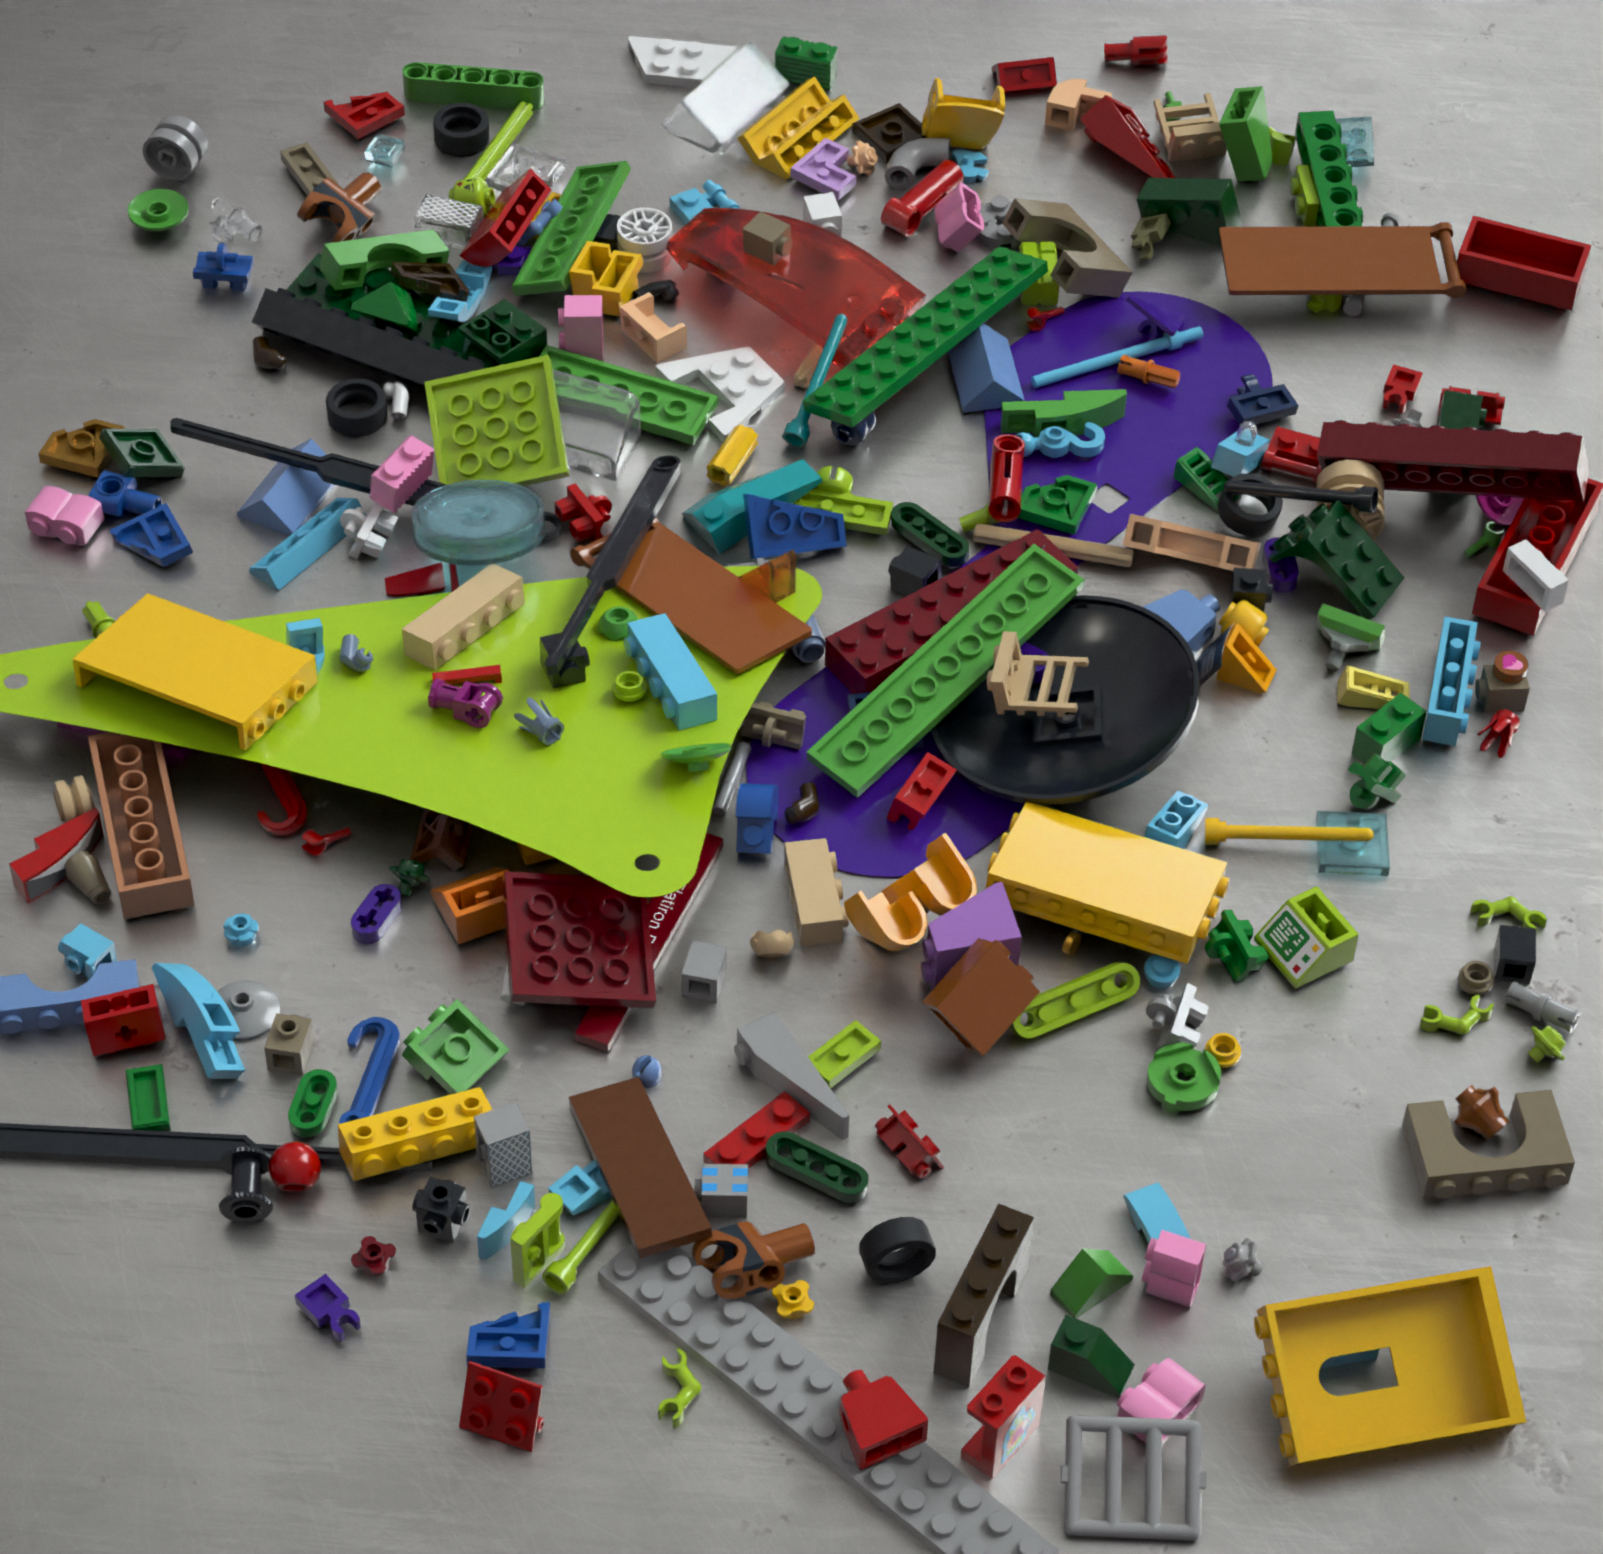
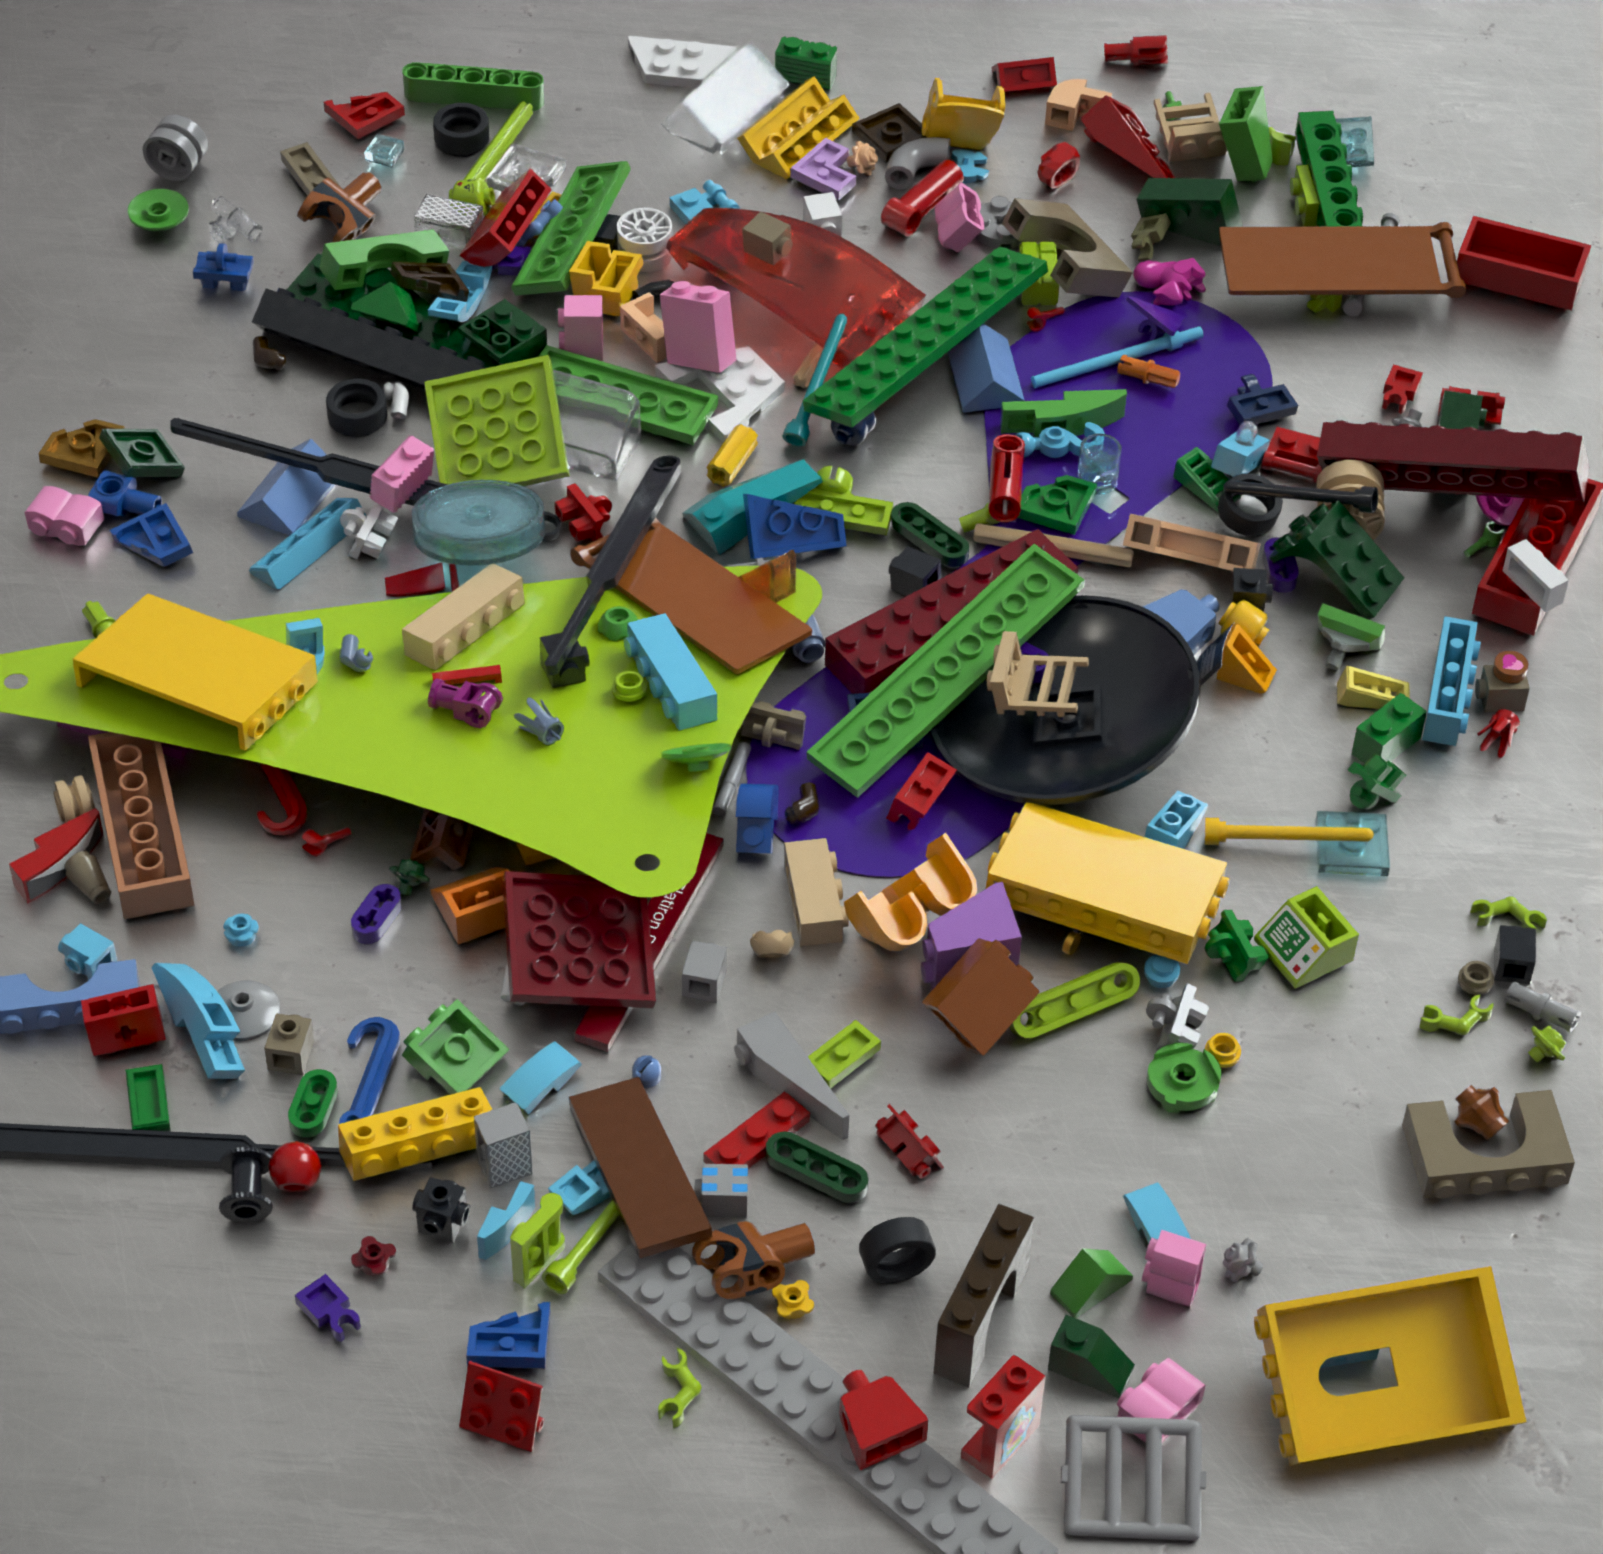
(540, 1074): none -> medium azure slope
(698, 327): none -> bright pink brick
(1058, 165): none -> red rock
(1100, 461): none -> clear light blue wheel
(1173, 277): none -> dark pink animal

